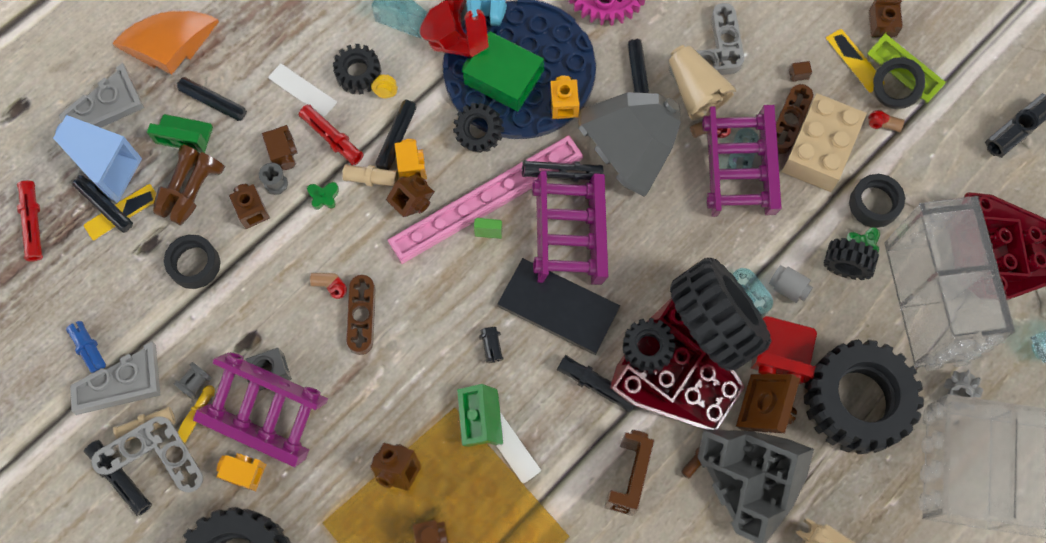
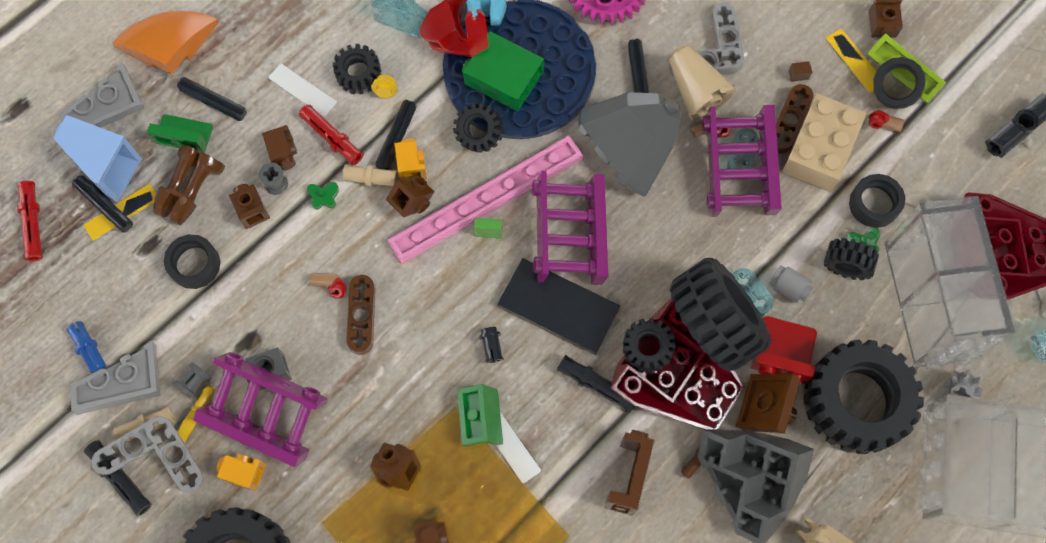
(531, 169): black pin -> none
(564, 98): light orange brick -> none

